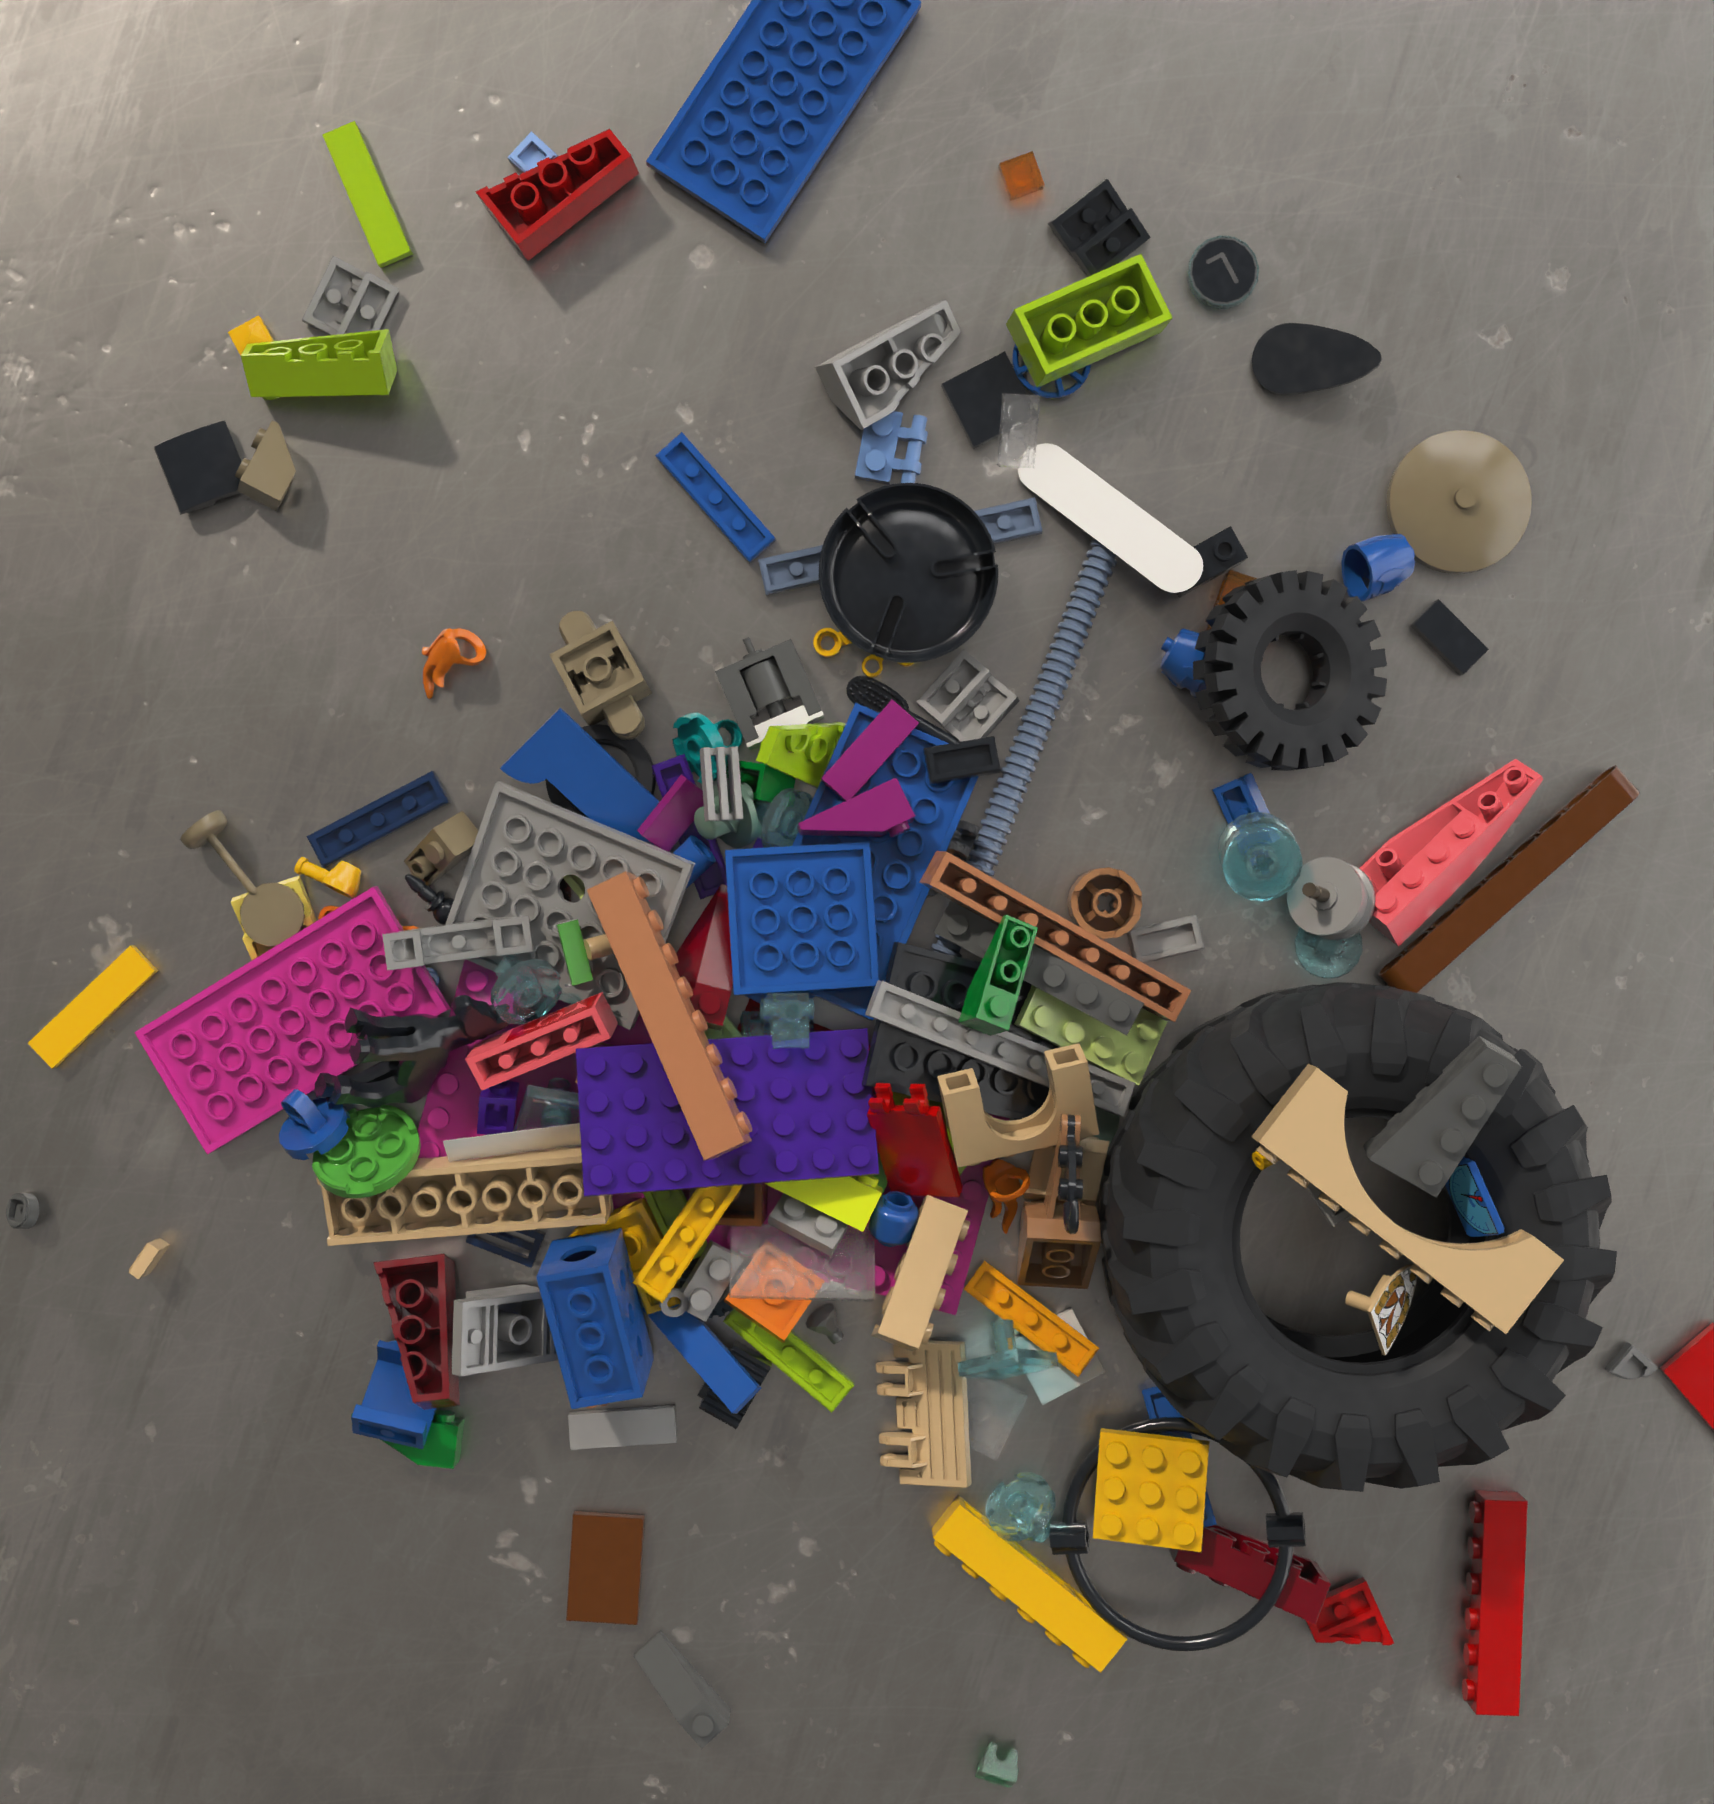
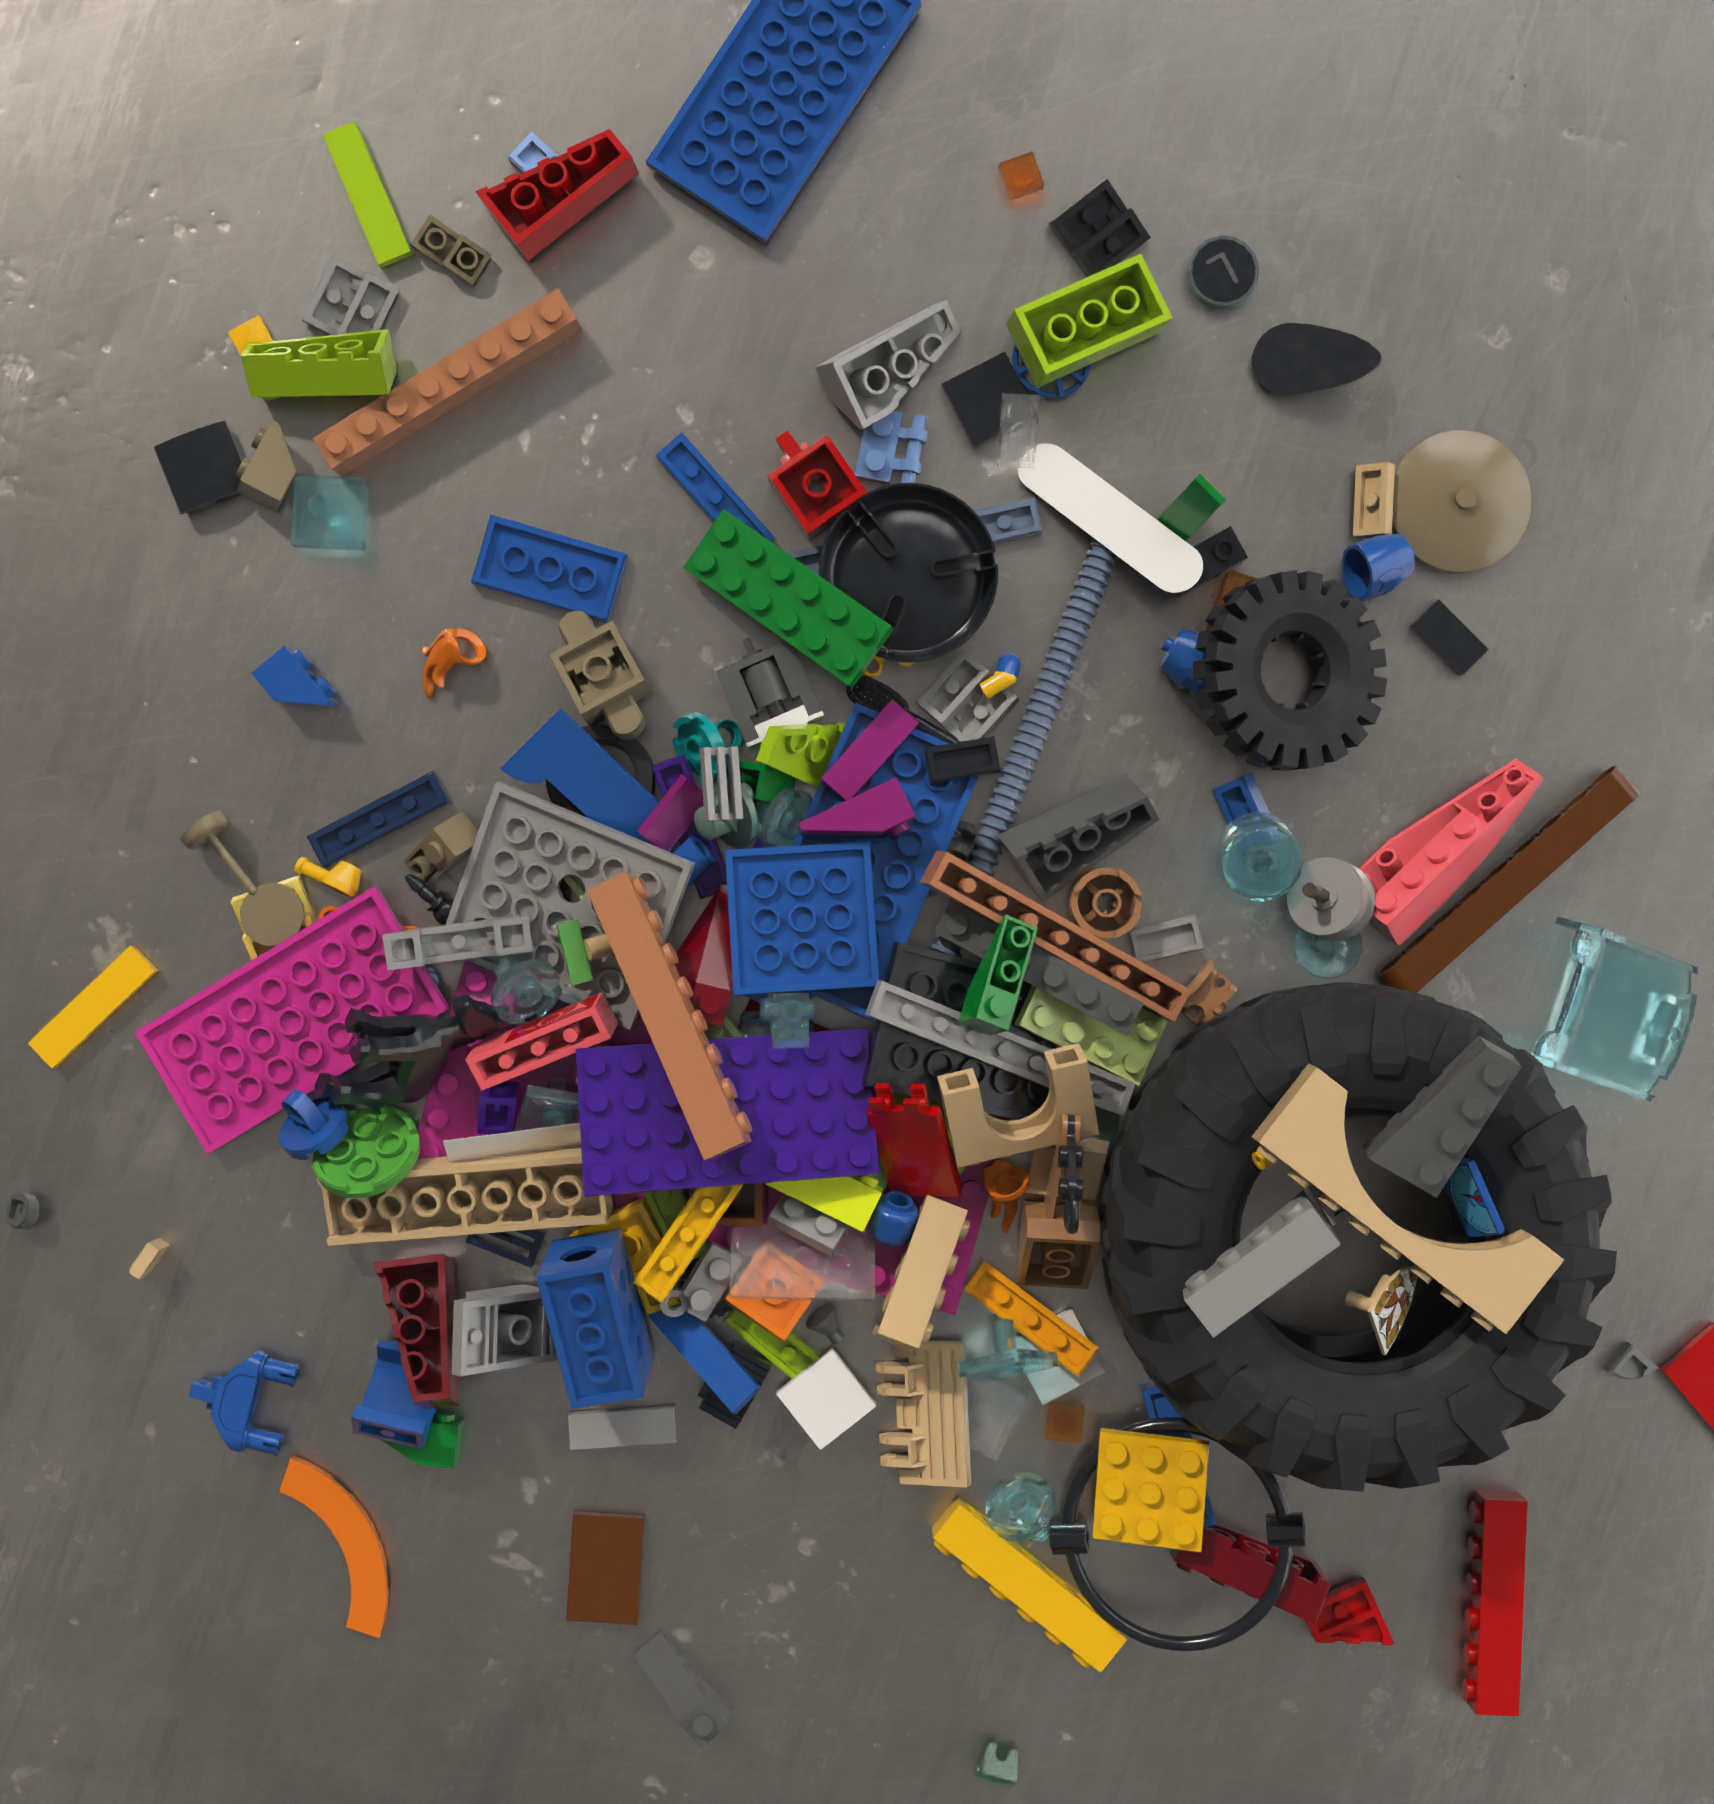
(235, 1399): none -> blue connector
(291, 682): none -> blue slope
(330, 512): none -> clear light blue tile
(354, 1534): none -> orange tile
(448, 383): none -> nougat brick
(450, 250): none -> dark tan slope
(549, 568): none -> blue tile
(788, 598): none -> green plate
(809, 464): none -> red hinge
(826, 1398): none -> white tile
(1004, 676): none -> arm
(1064, 1422): none -> clear orange plate
(1077, 835): none -> dark grey wedge
(1192, 508): none -> green slope
(1206, 996): none -> medium nougat piece
(1260, 1264): none -> light grey wedge
(1373, 500): none -> tan plate
(1621, 1013): none -> clear light blue windscreen

